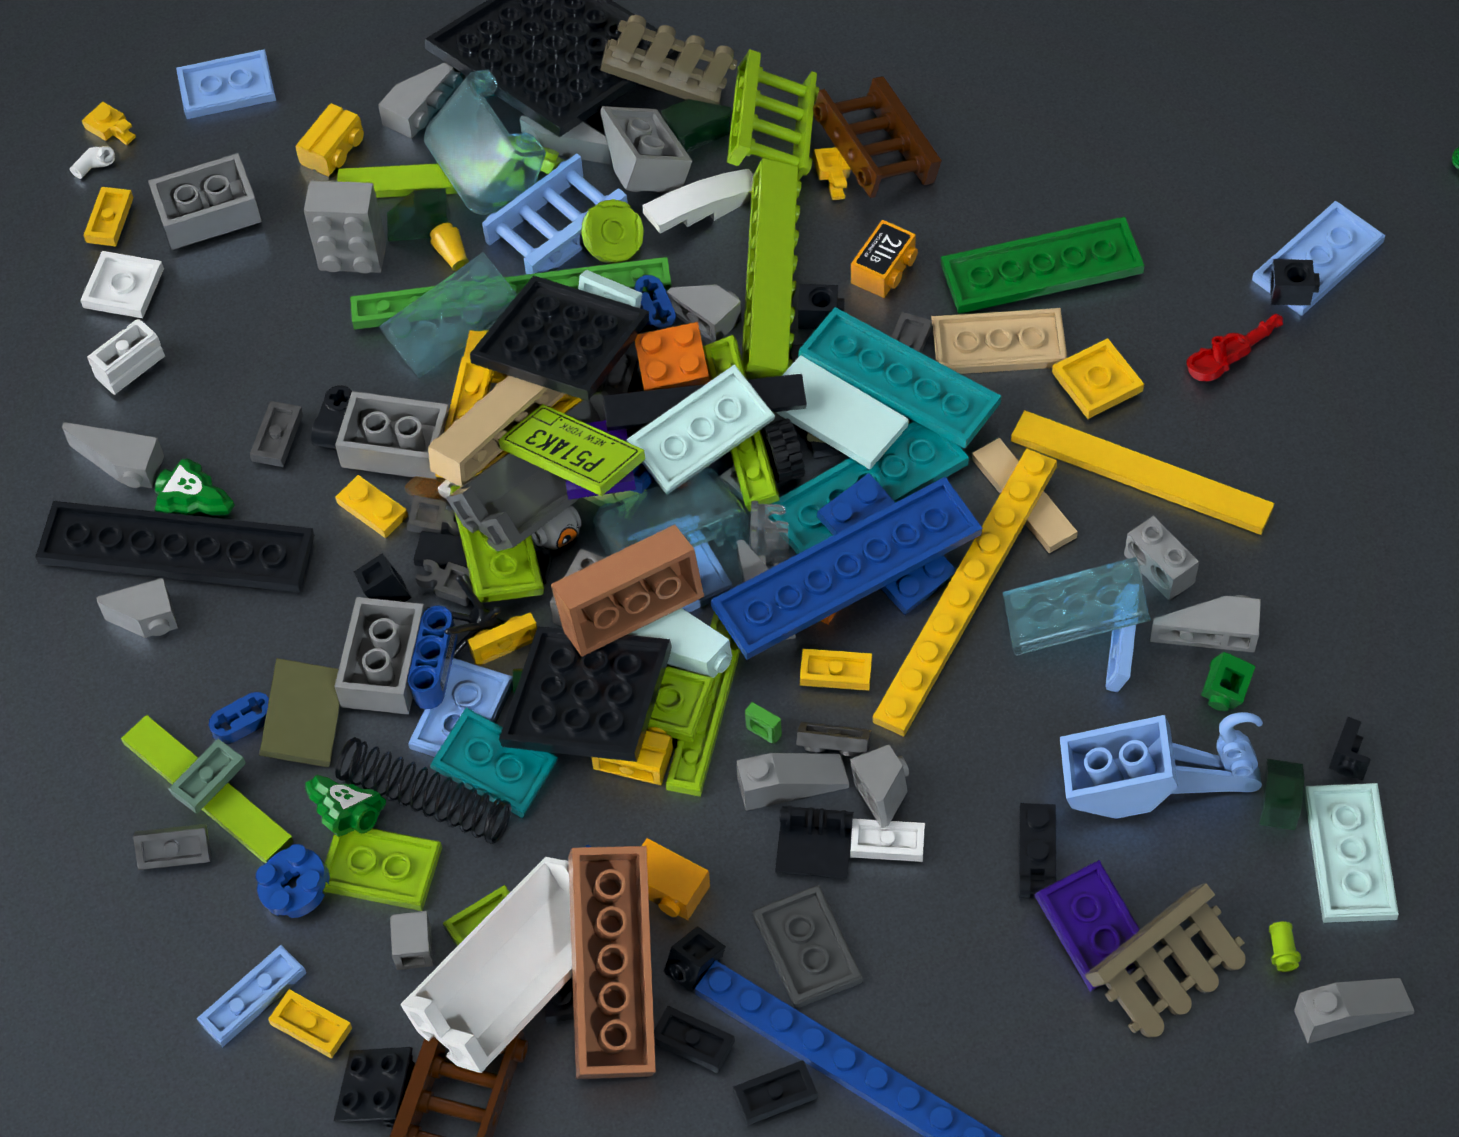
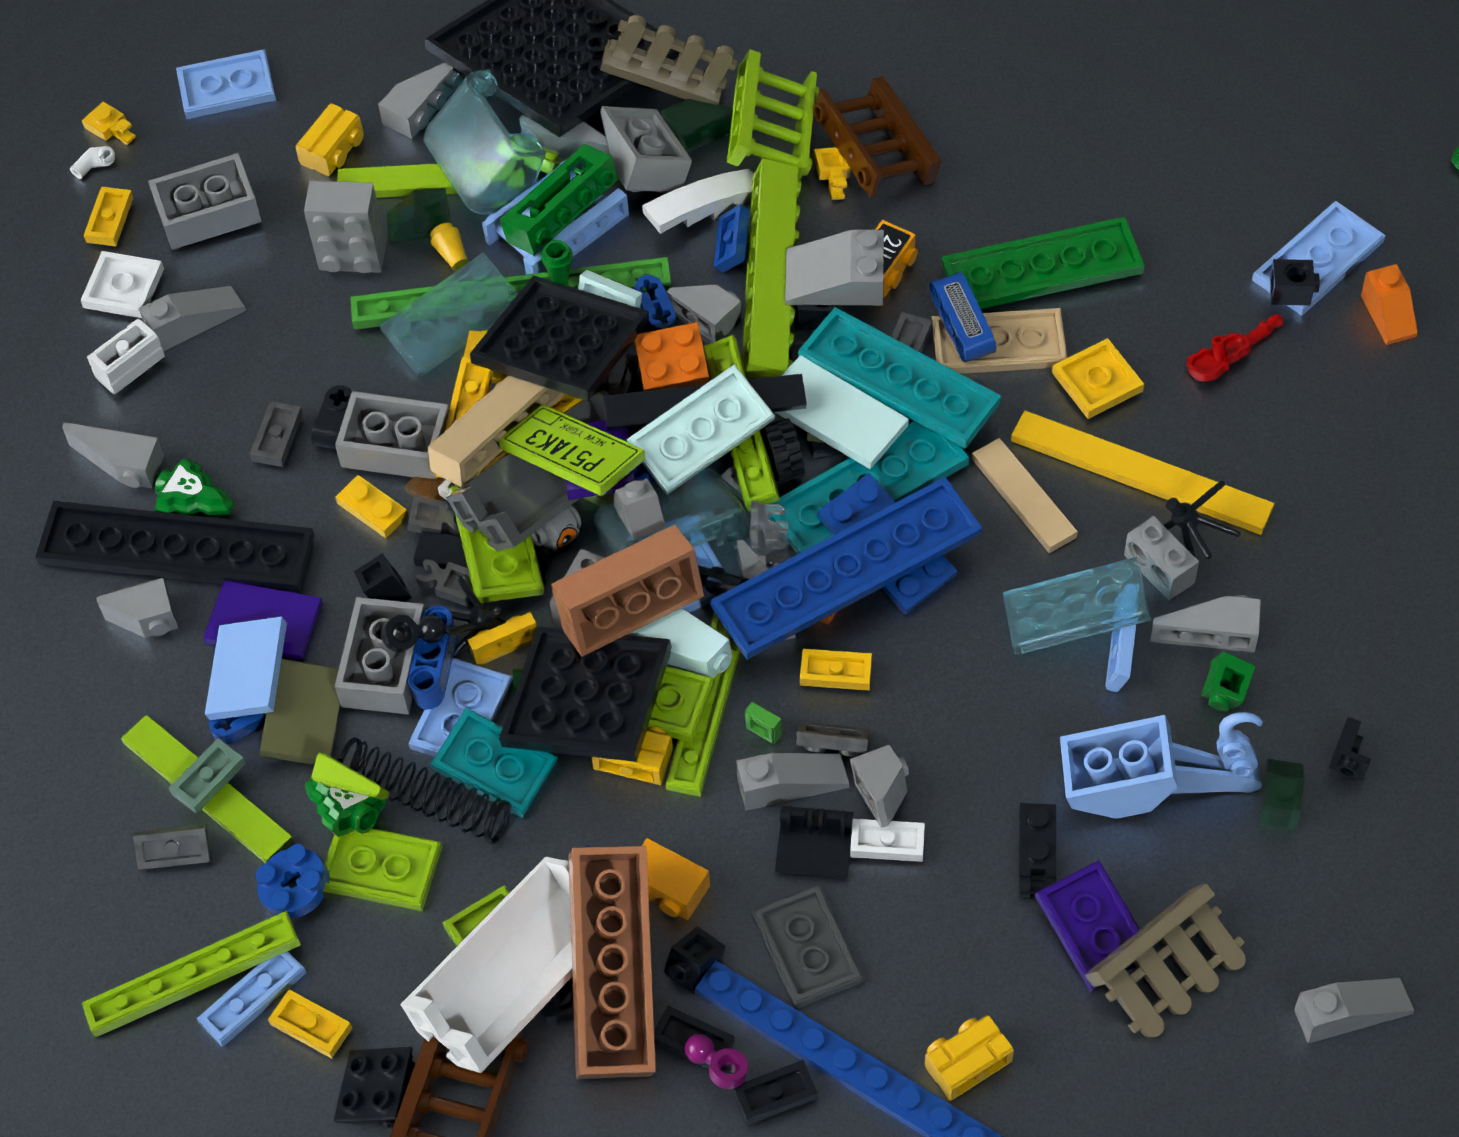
(189, 313): none -> light grey slope
(190, 974): none -> lime tile
(246, 668): none -> light blue tile
(248, 603): none -> dark purple tile
(337, 775): none -> lime slope
(411, 940): light grey panel -> none
(430, 630): none -> black plate
(557, 260): none -> green cone
(559, 199): none -> green brick
(612, 231): lime tile -> none
(639, 508): none -> light grey slope
(701, 1050): none -> magenta plate
(719, 573): none -> black pin
(731, 238): none -> blue plate
(837, 270): none -> light grey slope
(962, 317): none -> blue beam
(964, 593): yellow plate -> none
(968, 1056): none -> yellow brick
(1188, 518): none -> black plant
(1285, 953): lime pin -> none
(1350, 853): light aqua tile -> none
(1390, 304): none -> orange slope

